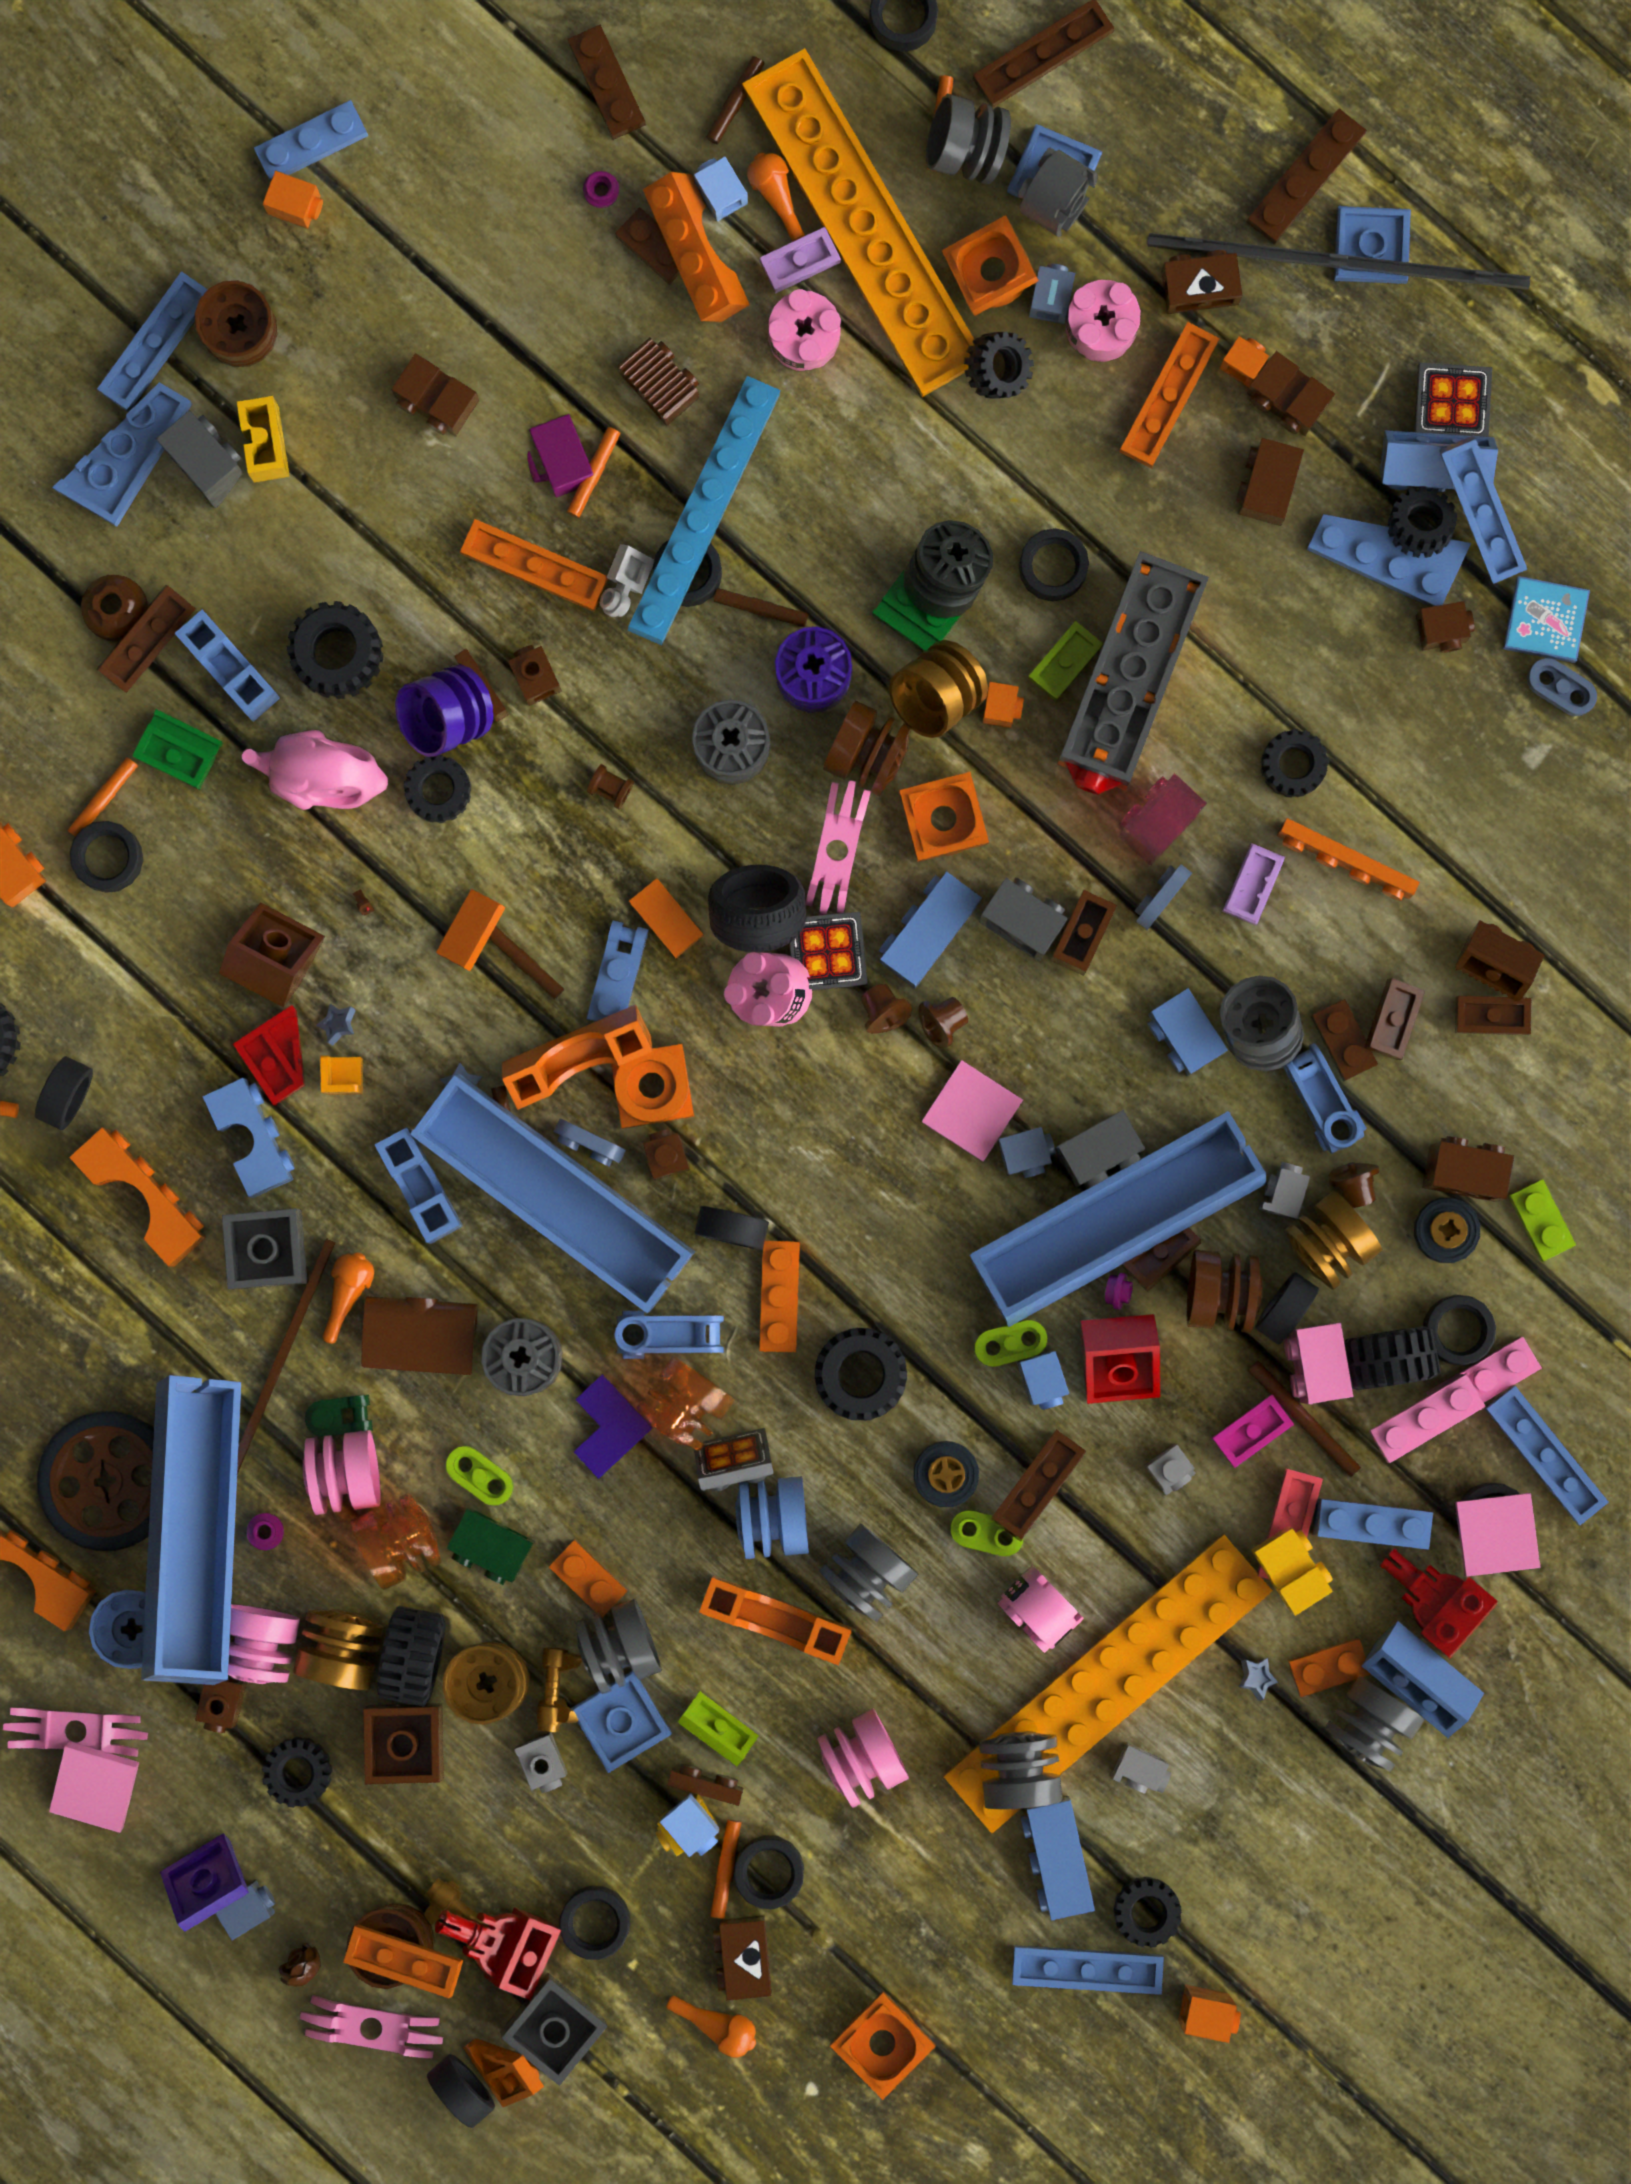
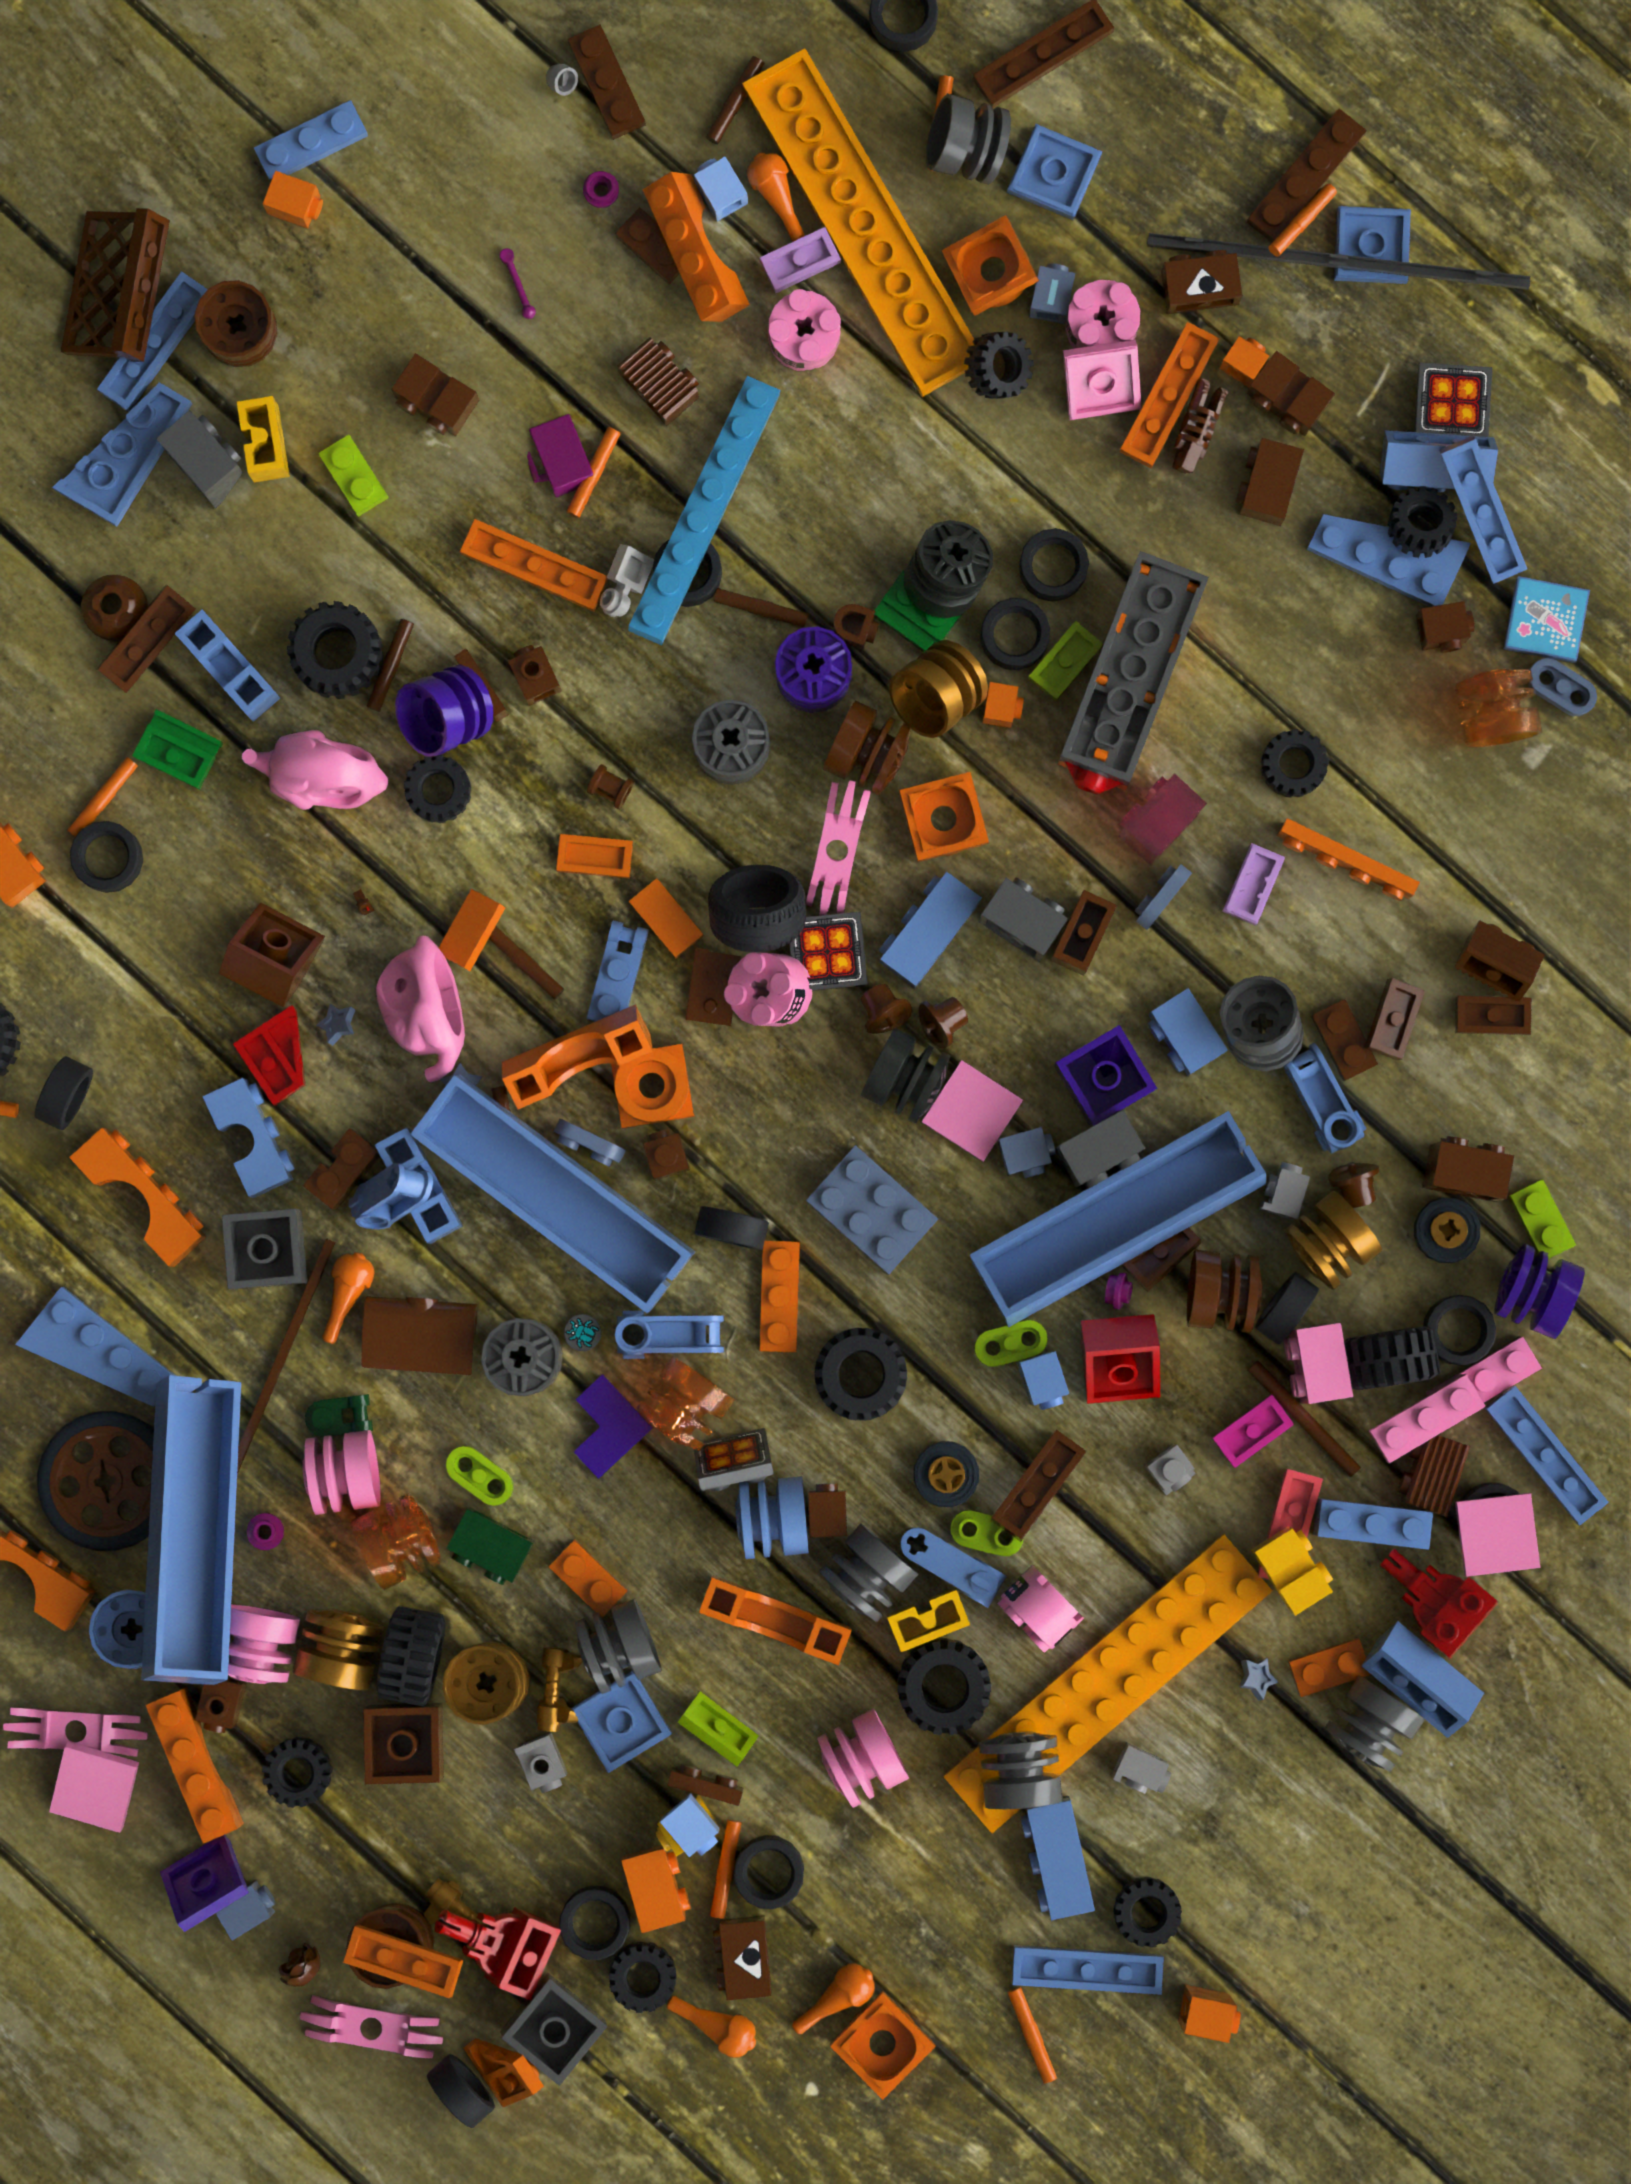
(88, 1344): none -> medium blue wing
(136, 285): none -> reddish brown fence
(185, 1748): none -> orange arch
(341, 1075): light orange panel -> none
(353, 475): none -> lime plate
(353, 1162): none -> reddish brown brick
(390, 665): none -> reddish brown piece
(390, 1196): none -> medium blue piece
(423, 1005): none -> bright pink piece
(507, 257): none -> magenta hinge
(562, 79): none -> light grey hinge
(582, 1332): none -> tile
(594, 856): none -> orange tile
(642, 1953): none -> black tyre
(655, 1888): none -> orange brick
(708, 985): none -> reddish brown piece
(827, 1511): none -> reddish brown brick
(850, 1988): none -> orange piece
(856, 625): none -> reddish brown plate
(871, 1210): none -> sand blue brick
(905, 1076): none -> pearl dark grey wheel
(917, 1628): none -> yellow brick
(944, 1719): none -> black tyre
(954, 1566): none -> medium blue piece
(1032, 2035): none -> orange piece
(1036, 615): none -> black tyre
(1056, 192): dark grey brick -> none
(1102, 379): none -> bright pink tile
(1105, 1076): none -> dark purple slope
(1198, 426): none -> reddish brown hinge
(1302, 220): none -> orange piece
(1434, 1474): none -> reddish brown brick
(1498, 708): none -> clear orange wheel
(1532, 1288): none -> dark purple wheel

